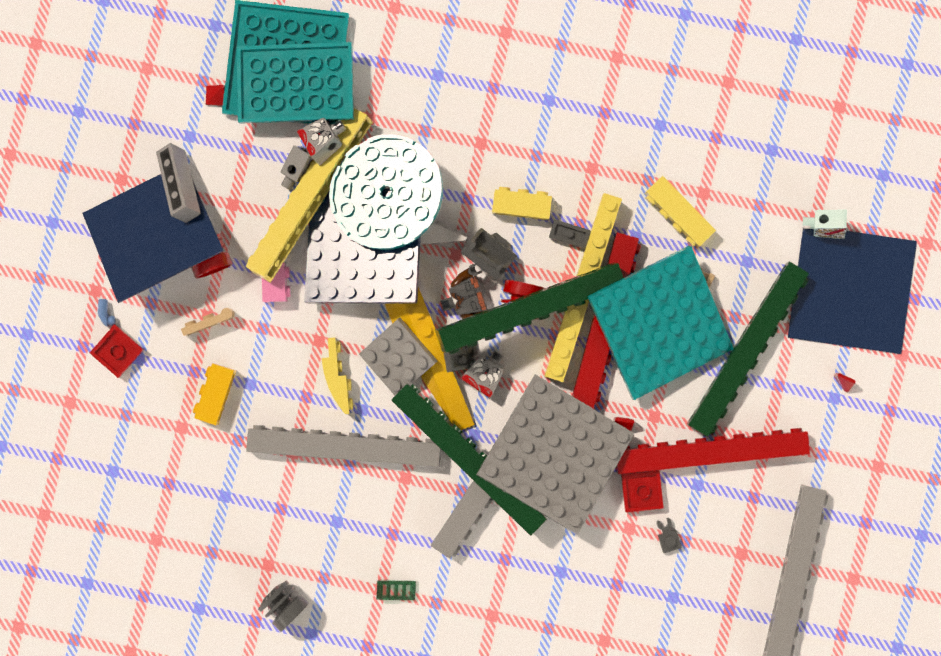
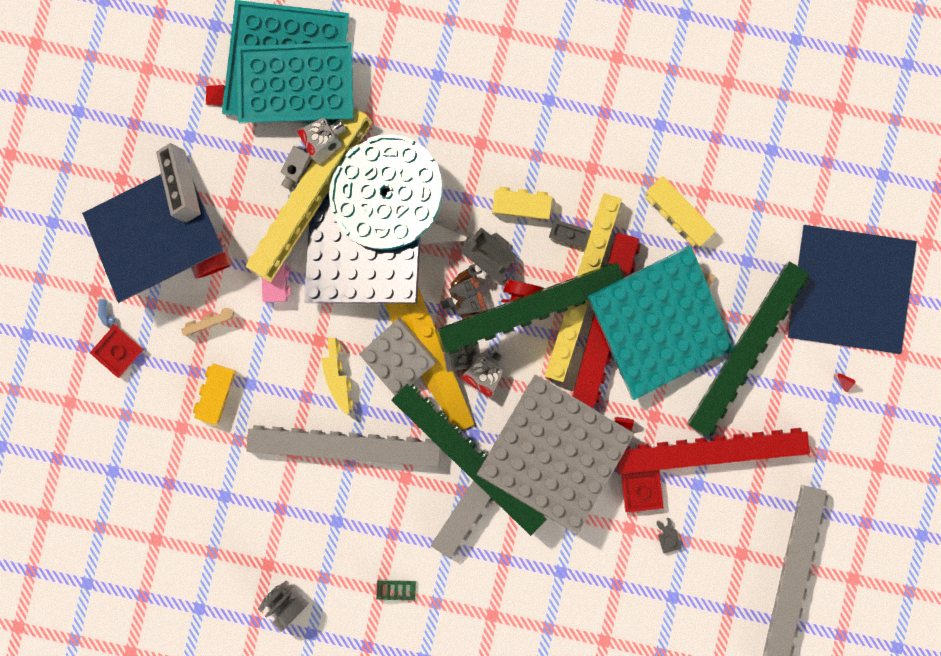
(827, 223): light aqua torso -> none

